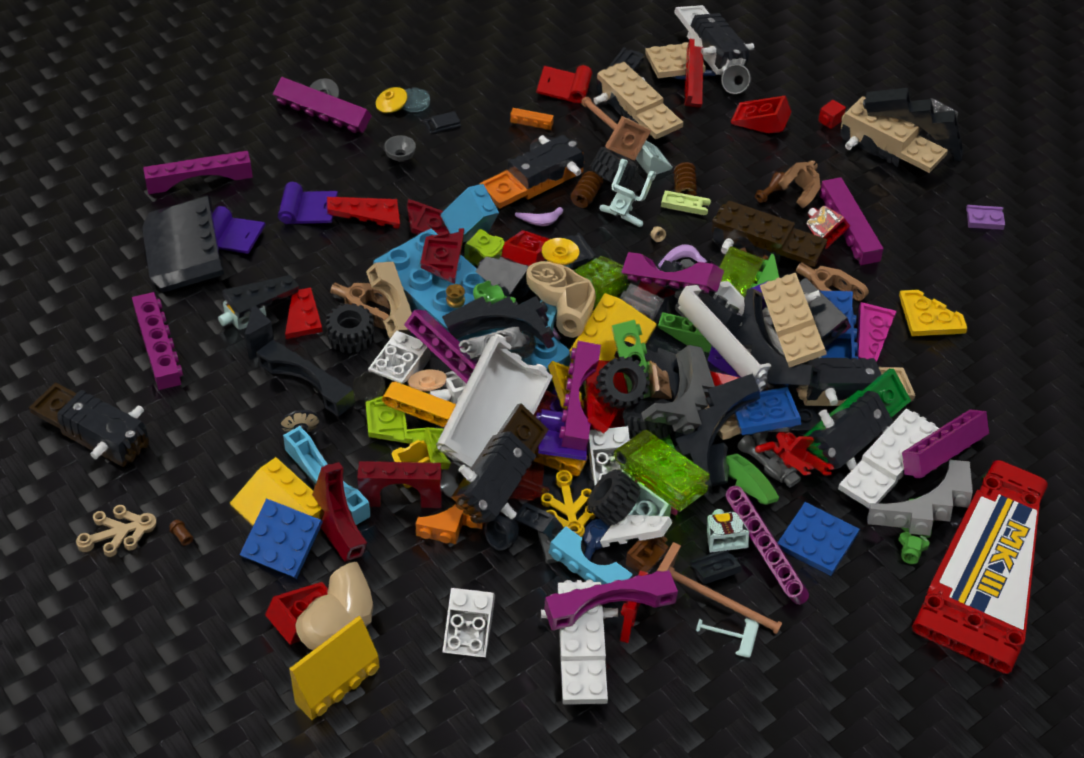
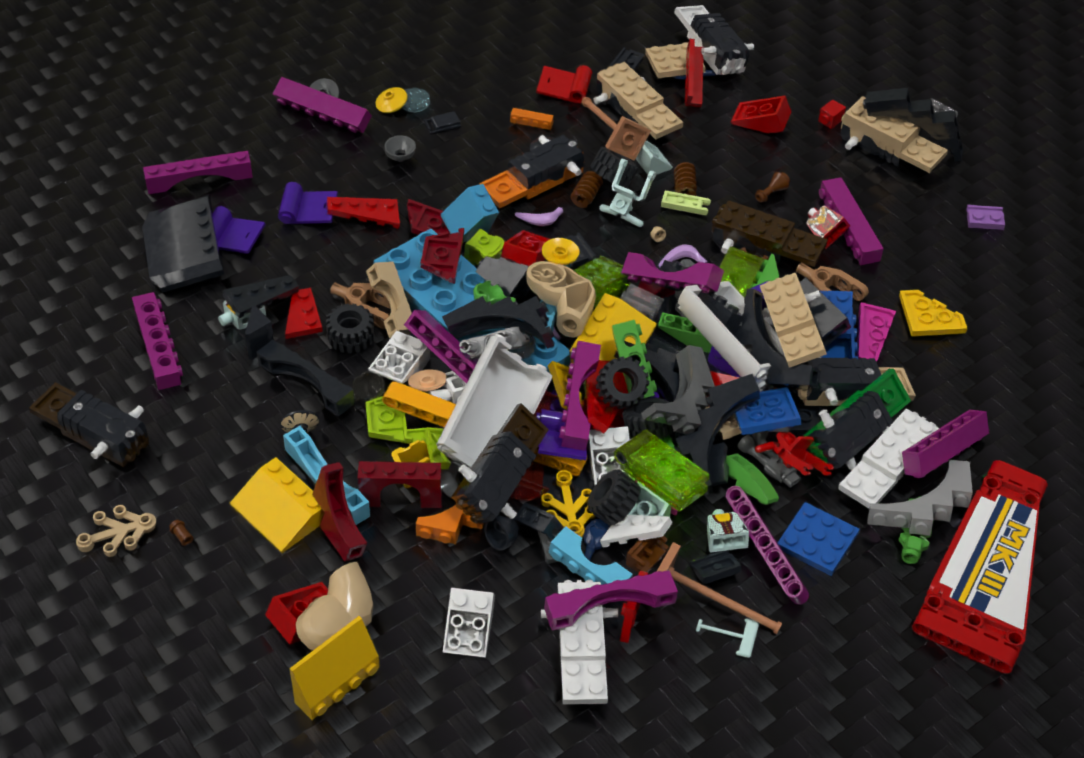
(281, 538): blue plate -> none
(455, 296): pearl gold wheel -> none
(659, 382): medium nougat slope -> none
(730, 75): dark grey piece -> none
(805, 177): medium nougat piece -> none

